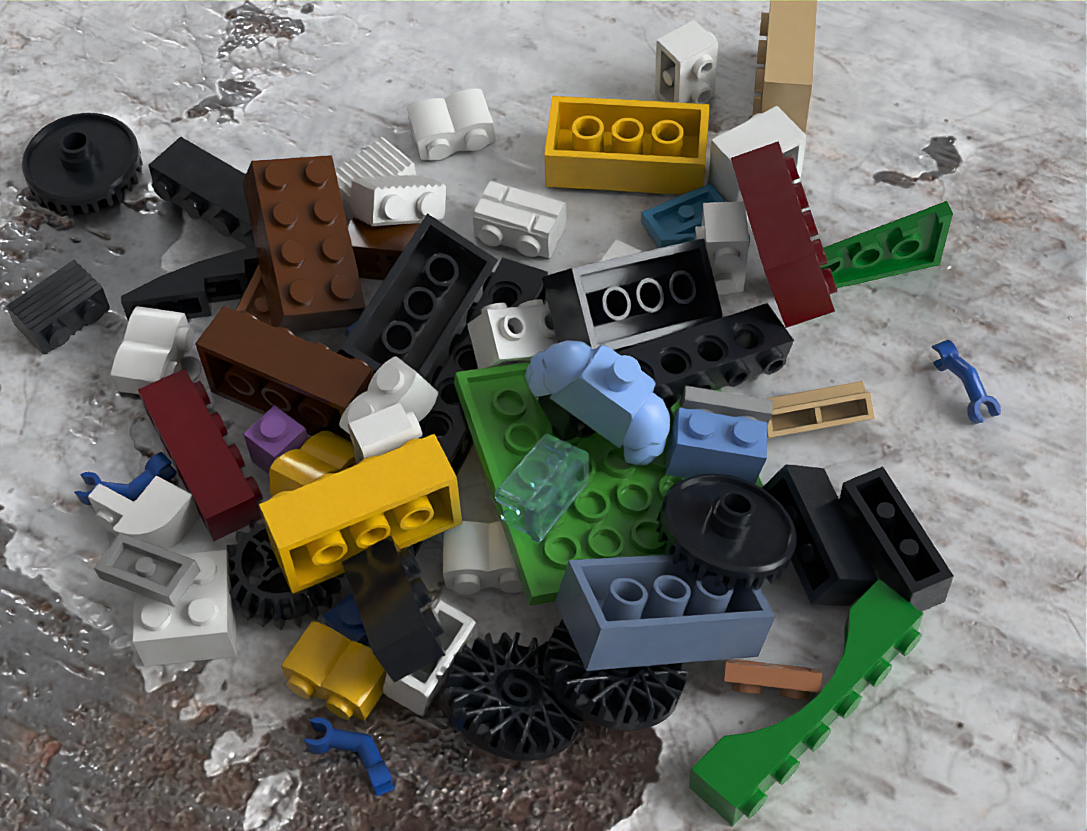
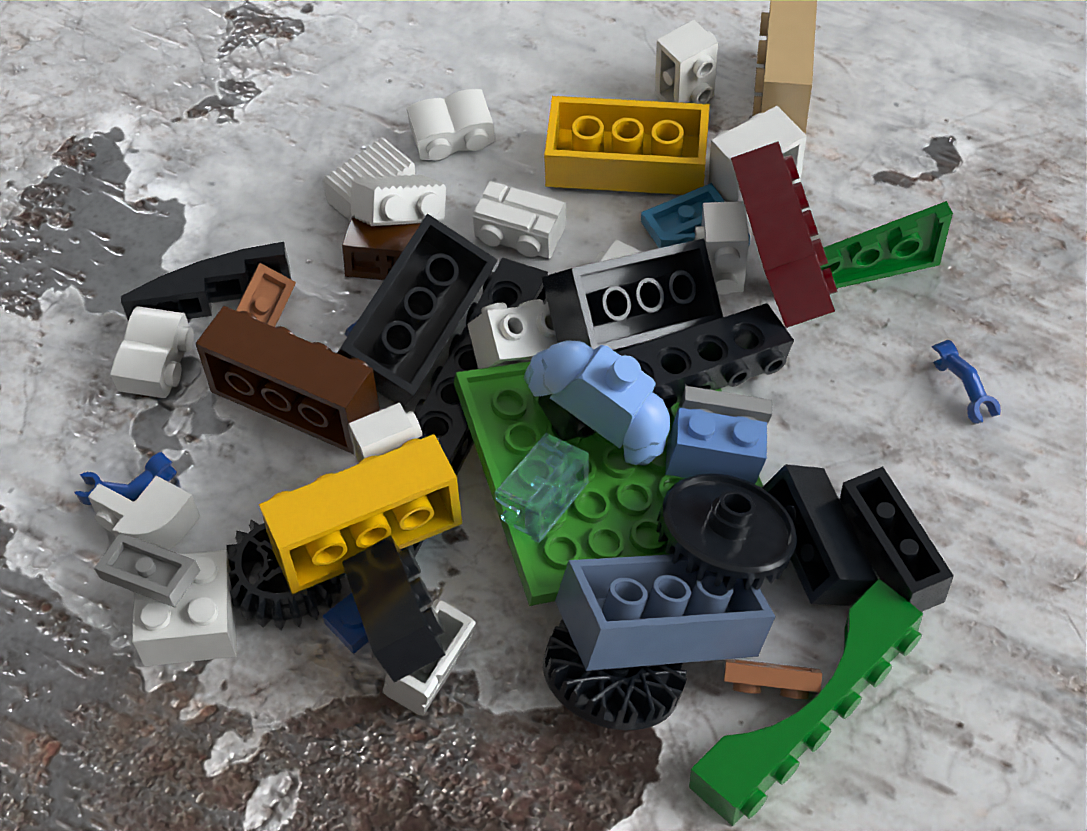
(58, 307): black brick -> none
(81, 161): black wheel -> none
(201, 454): dark red brick -> none
(204, 188): black brick -> none
(272, 437): medium lavender brick -> none
(303, 243): reddish brown brick -> none
(318, 456): yellow brick -> none
(335, 671): yellow brick -> none
(357, 742): blue arm -> none
(391, 385): white brick -> none
(478, 558): white brick -> none
(503, 701): black wheel -> none
(819, 409): tan piece -> none

